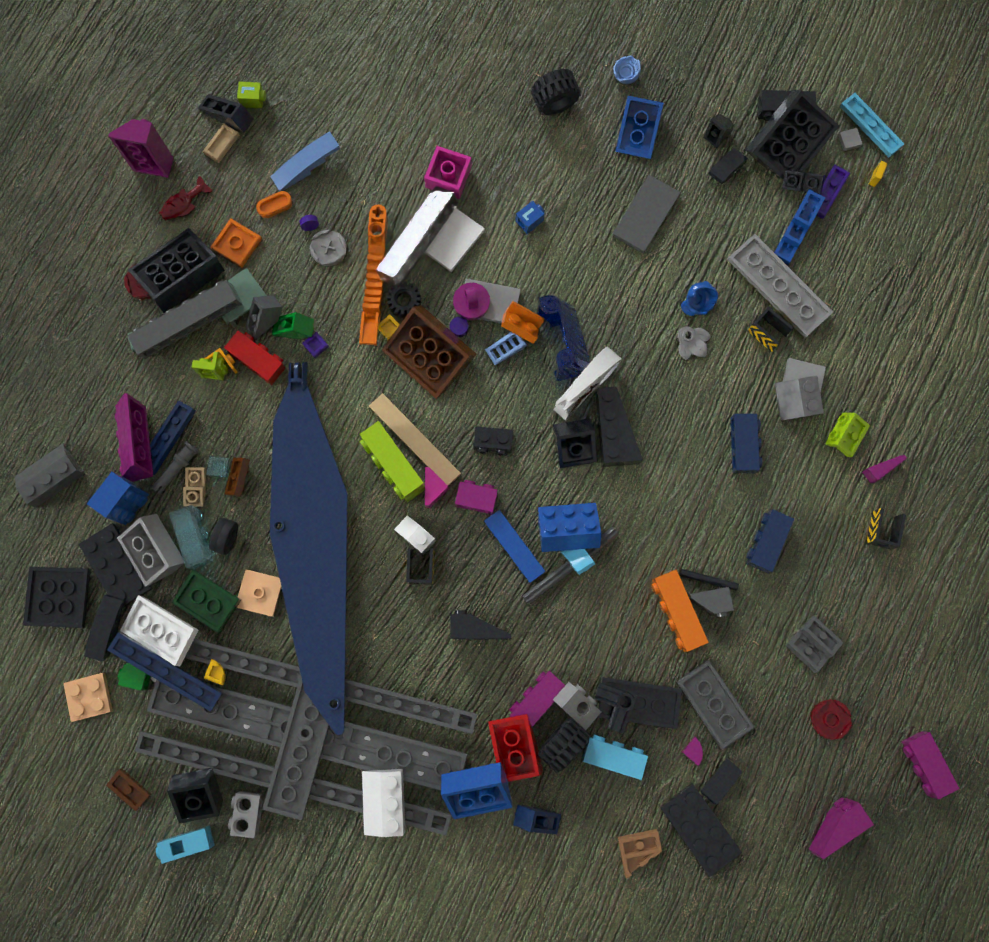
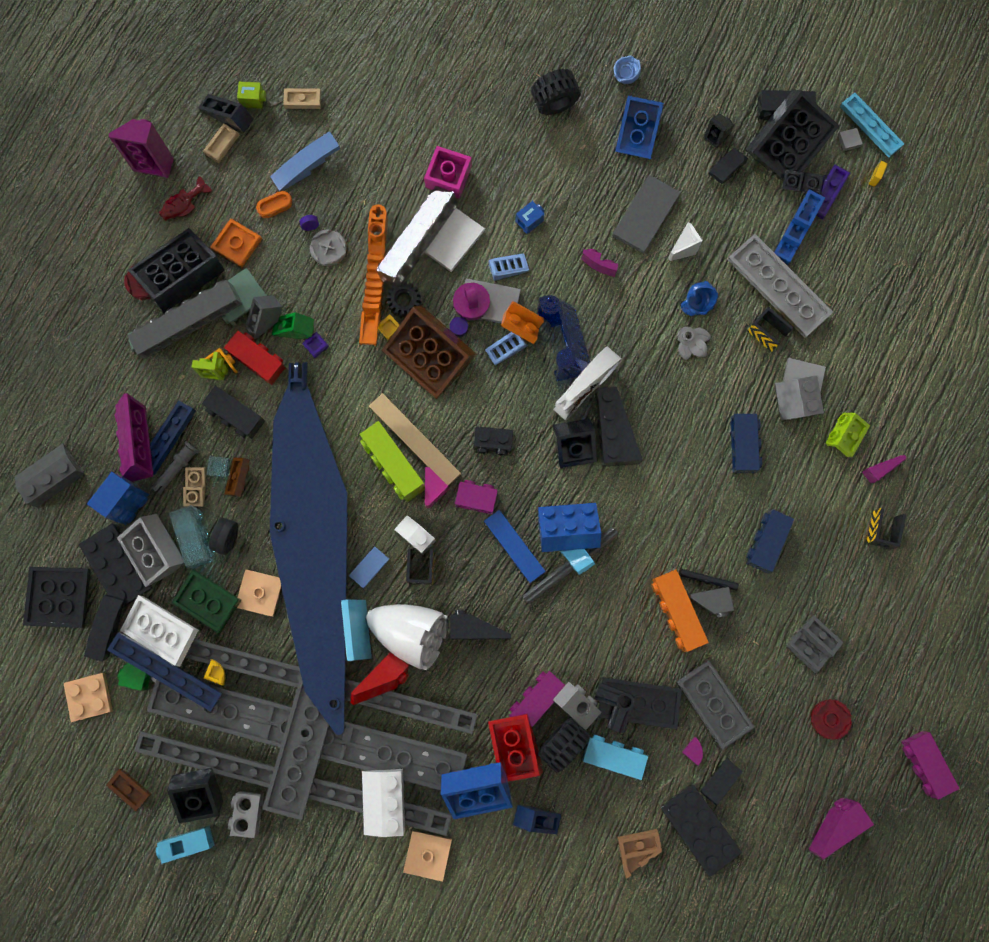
(232, 413): none -> black brick
(302, 98): none -> tan plate
(356, 630): none -> medium azure tile
(369, 567): none -> medium blue tile
(382, 679): none -> red slope
(409, 632): none -> white cylinder
(427, 855): none -> light nougat plate
(506, 260): none -> light blue slope
(592, 259): none -> magenta slope
(687, 244): none -> white slope

